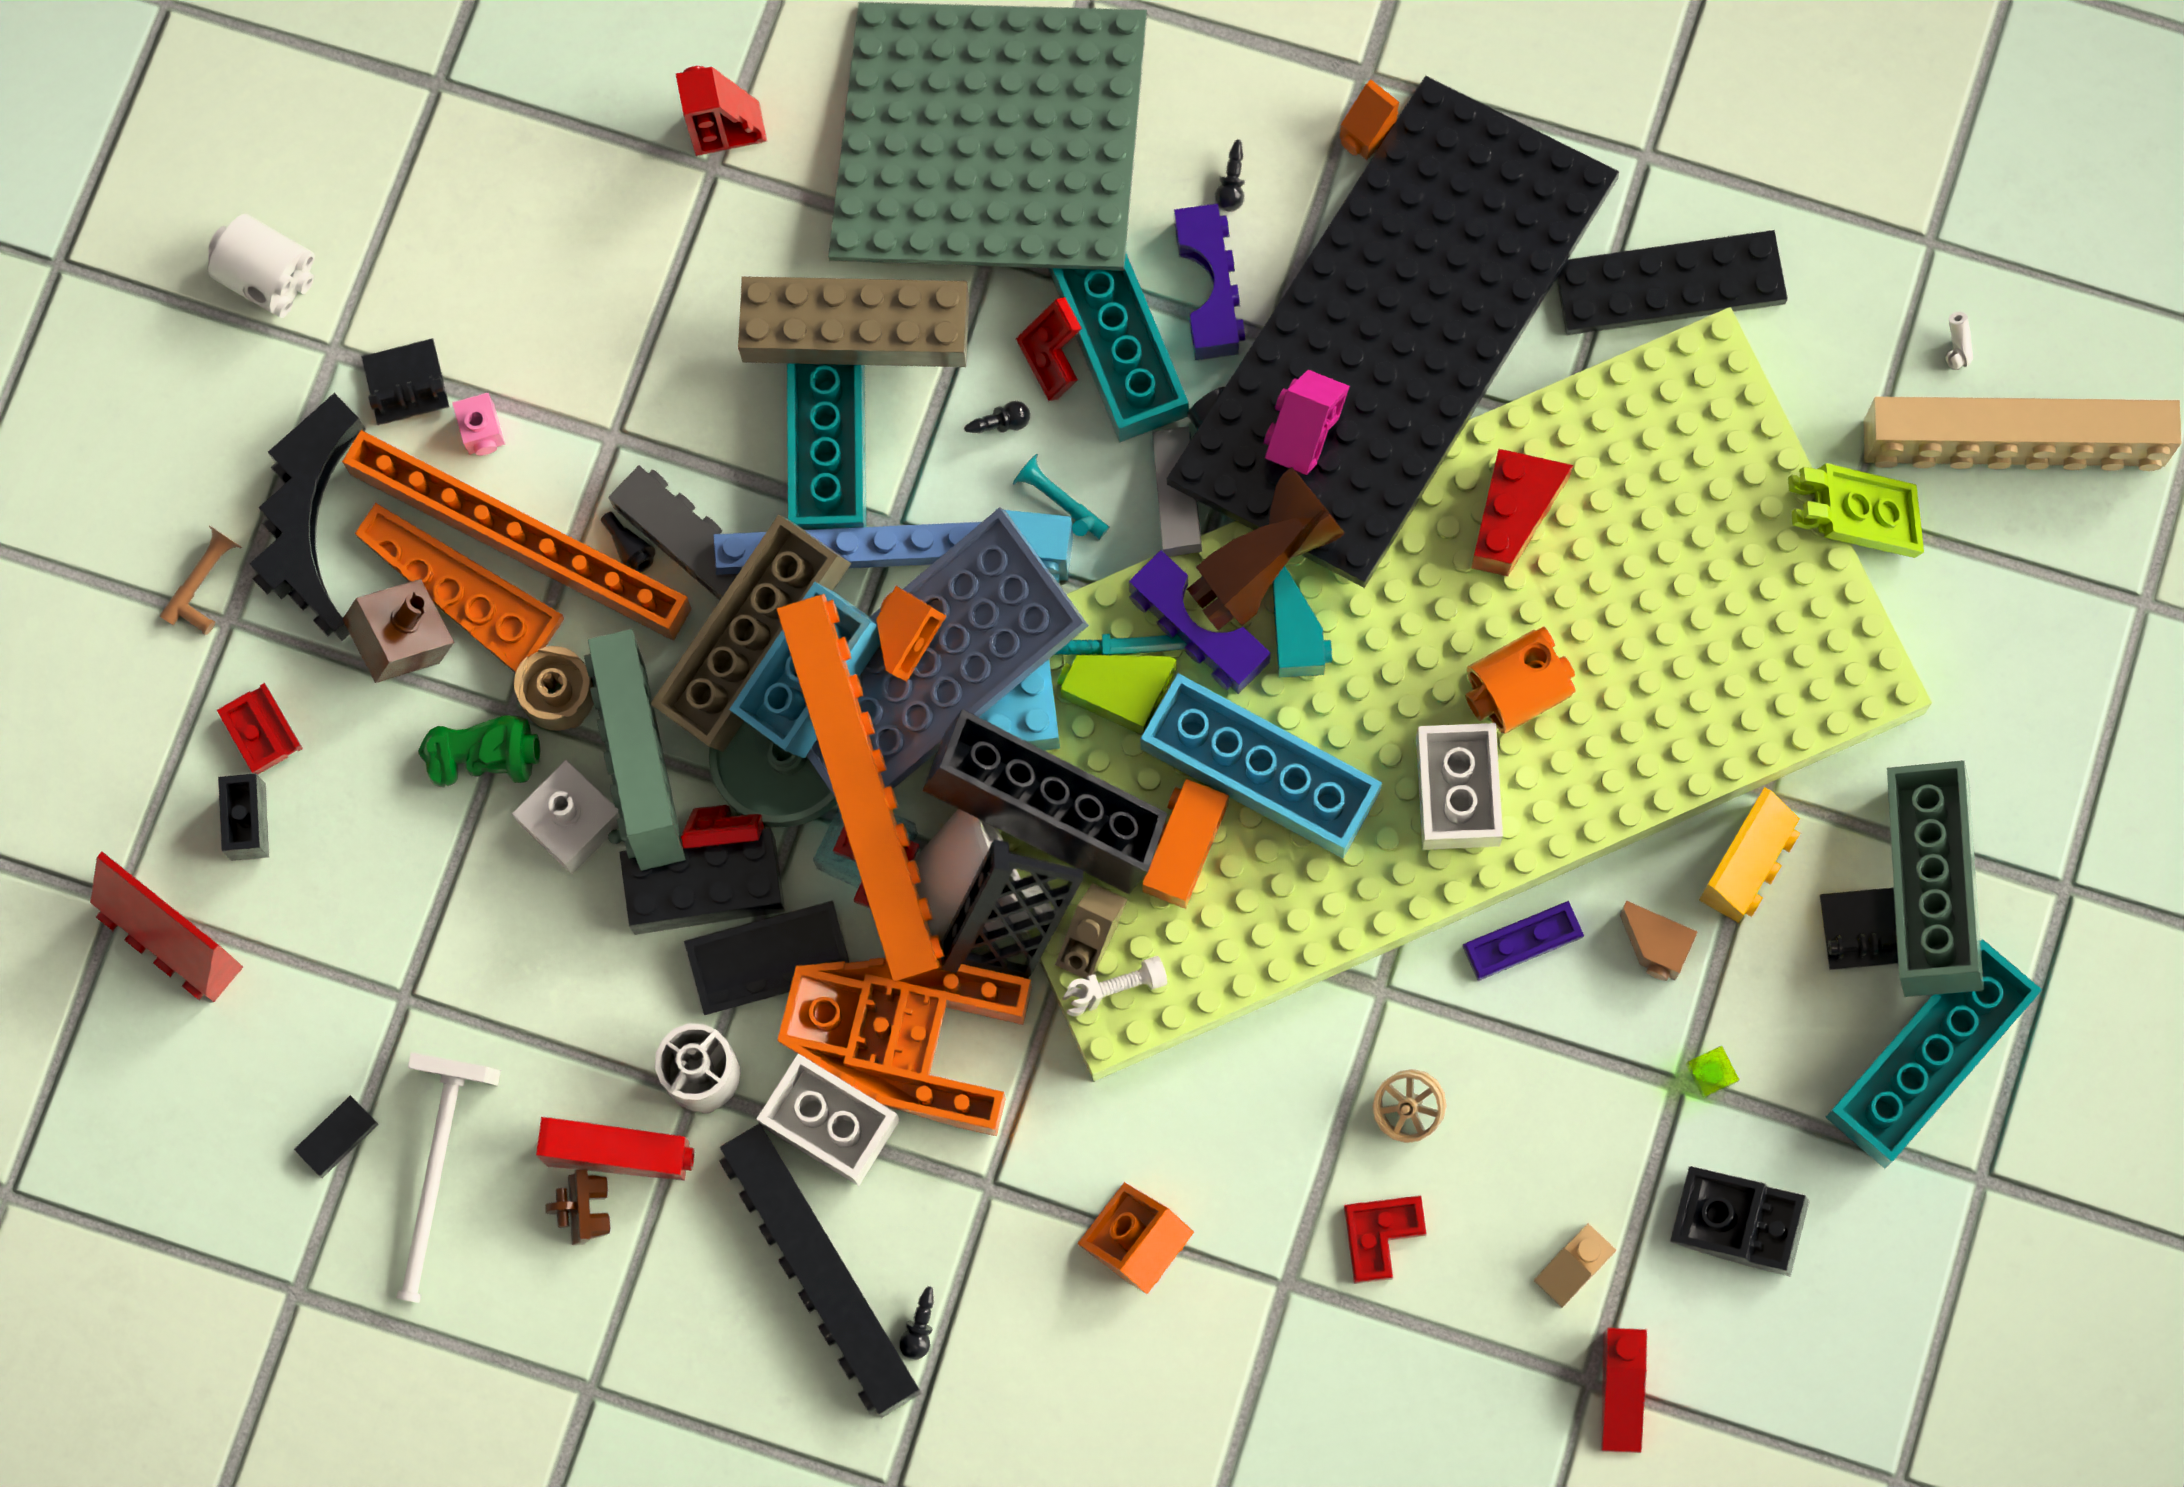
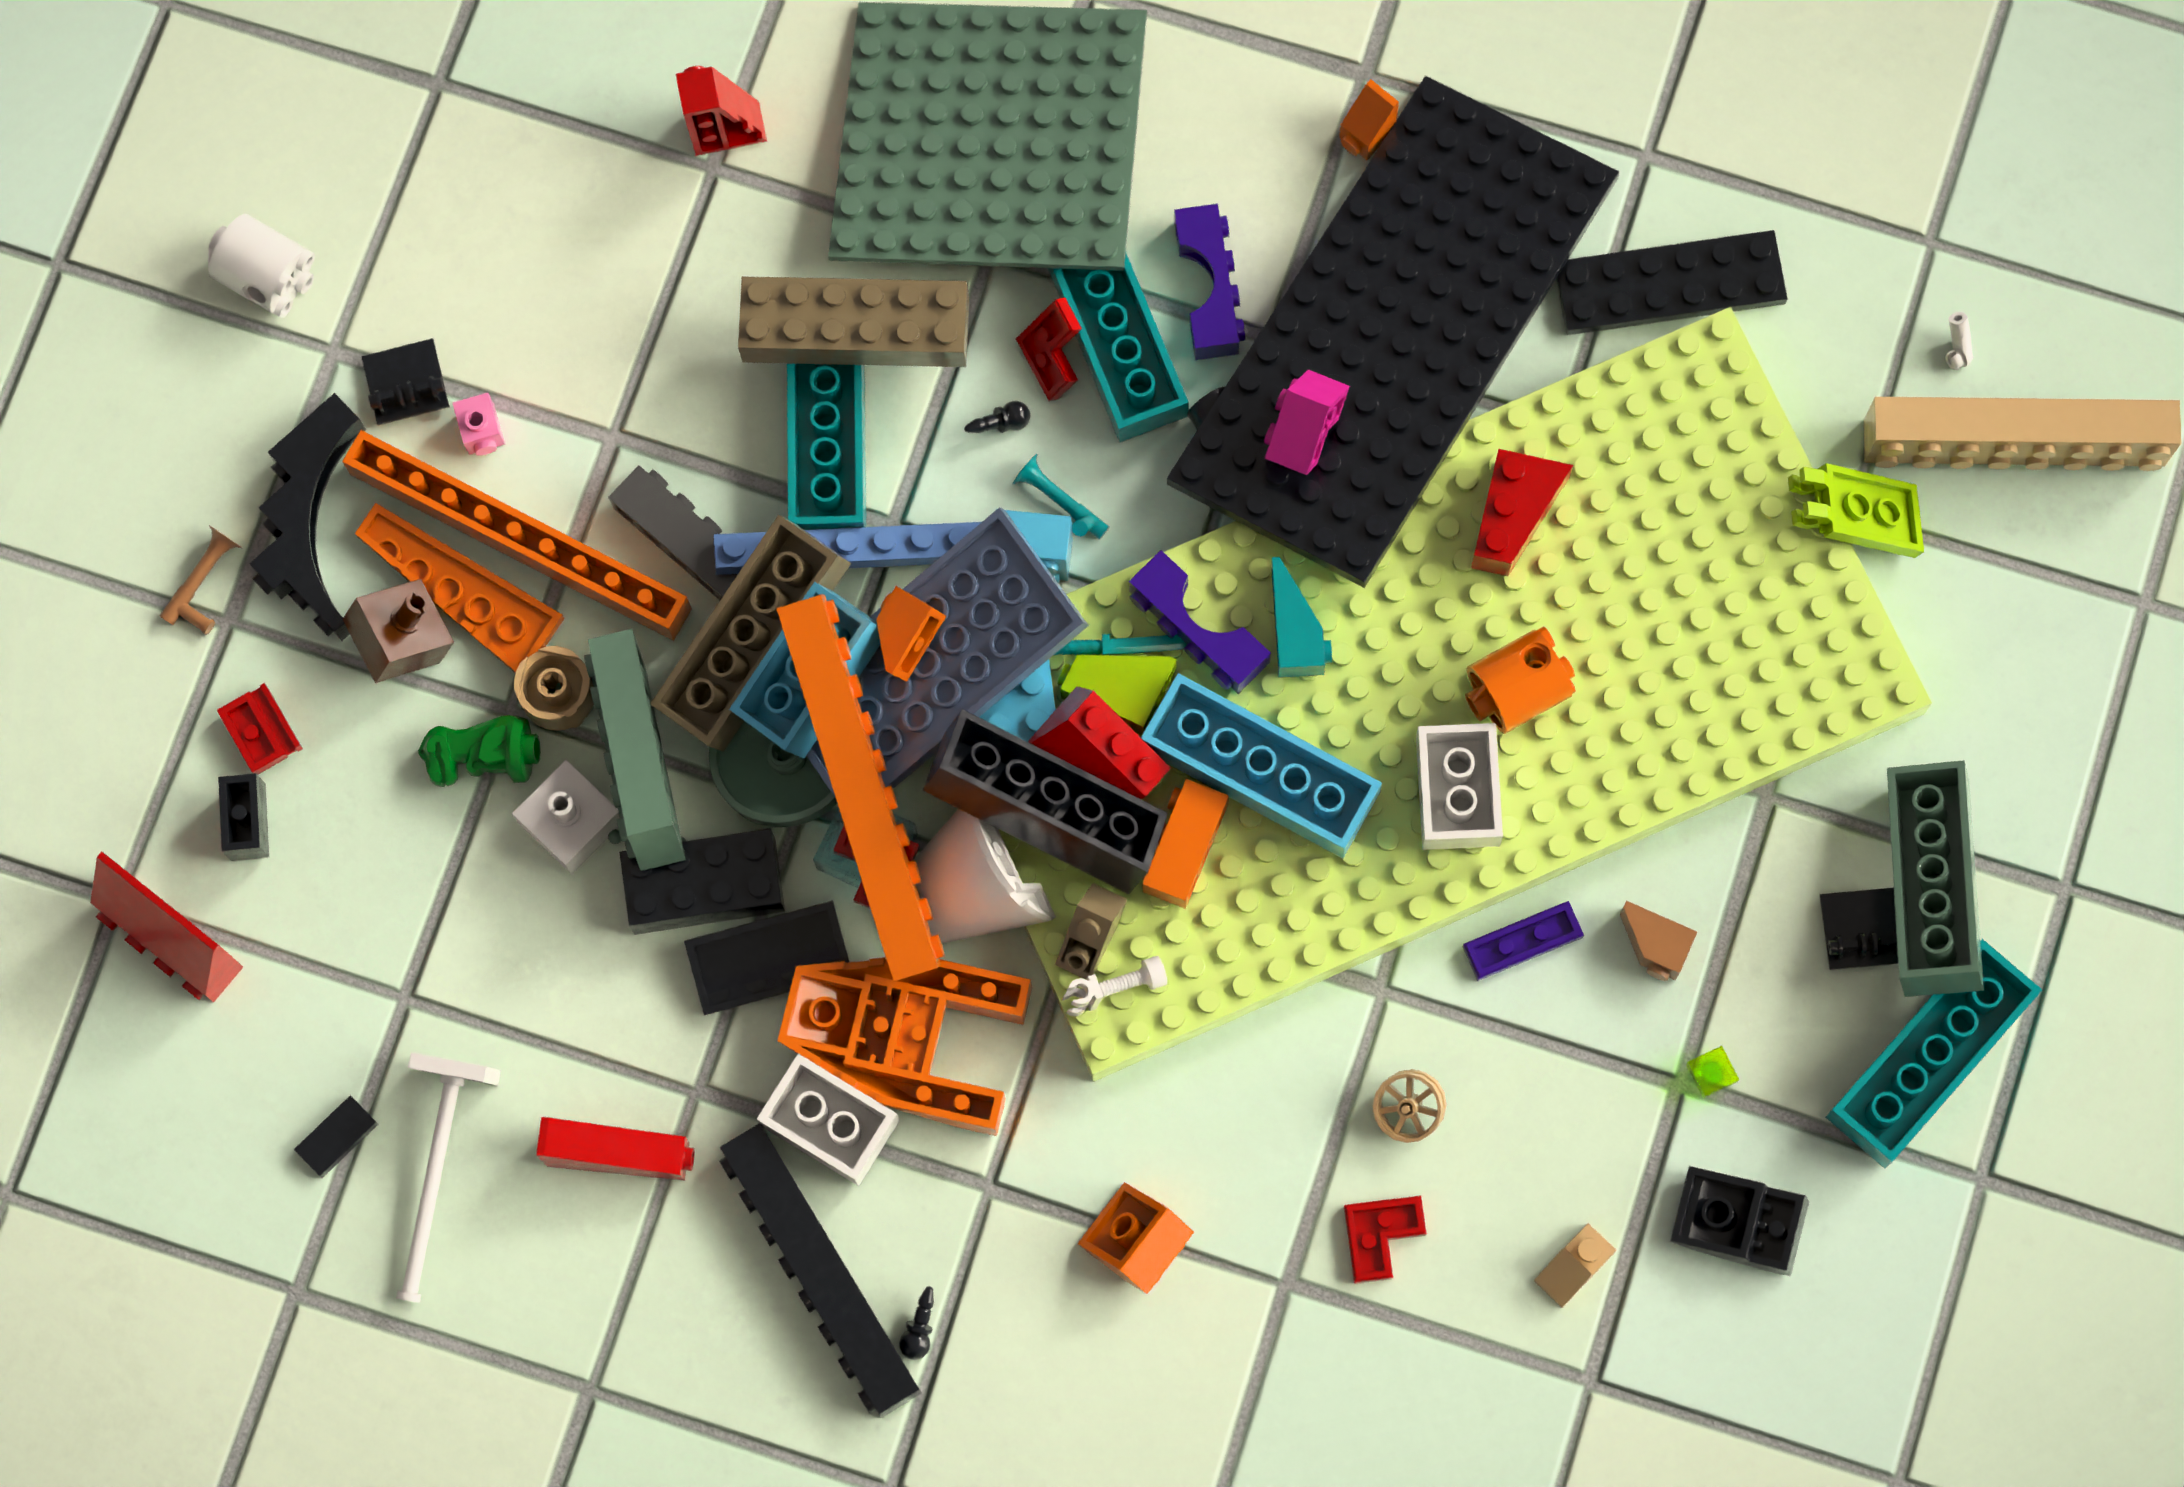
(581, 1190): reddish brown hips -> none
(631, 548): black cone -> none
(697, 1067): white cylinder -> none
(716, 826): red tile -> none
(994, 882): black fence -> none
(1101, 743): none -> red slope
(1177, 510): light grey tile -> none
(1230, 194): black bar -> none
(1250, 563): reddish brown hips -> none
(1623, 1389): red slope -> none
(1752, 858): yellow slope -> none

